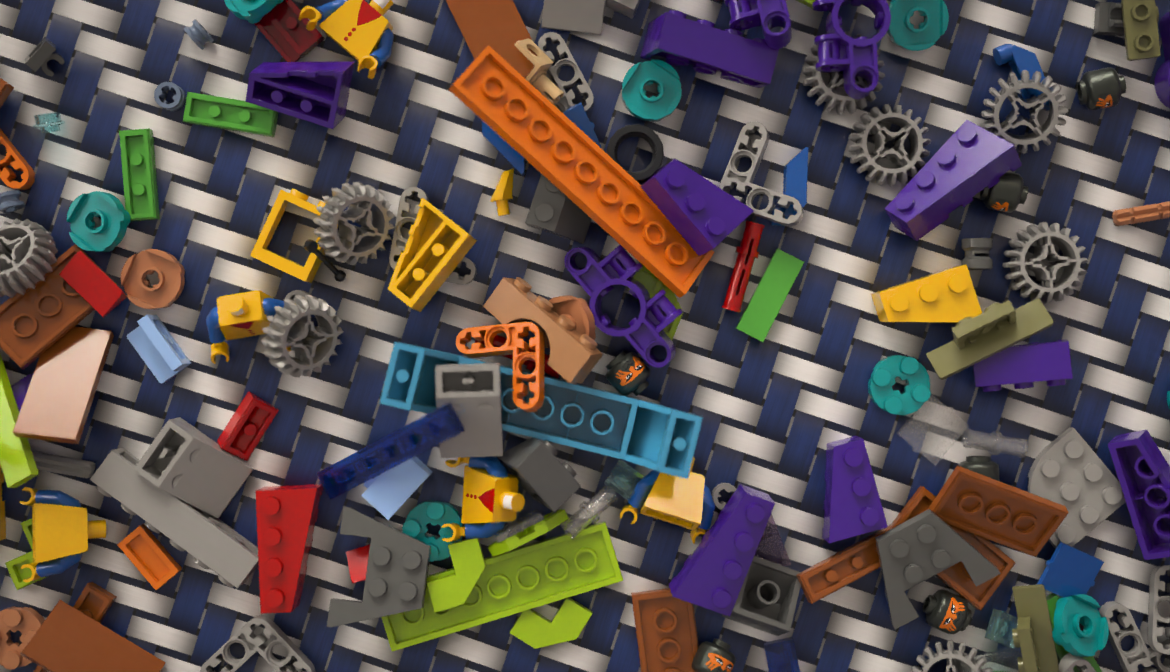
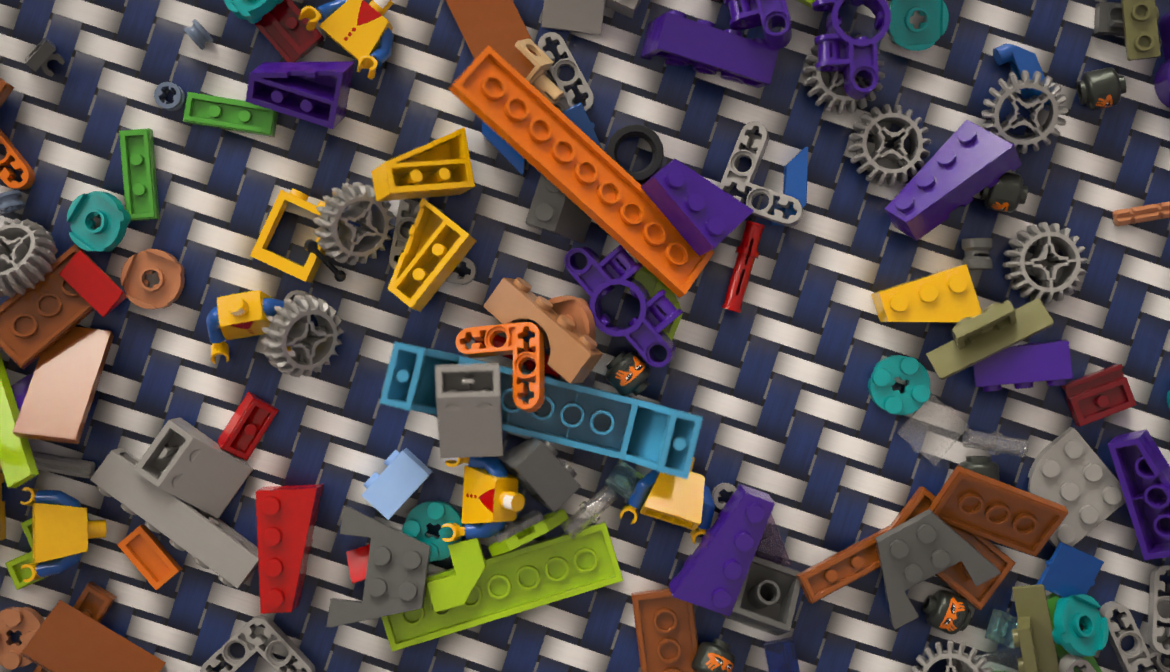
(48, 122): clear light blue plate -> none
(158, 348): light blue panel -> none
(391, 450): clear blue tile -> none
(427, 171): none -> yellow wedge
(503, 192): yellow bar -> none
(542, 632): lime tile -> none
(647, 73): teal plate -> none
(769, 295): bright green tile -> none
(851, 492): dark purple wedge -> none
(1098, 395): none -> dark red plate

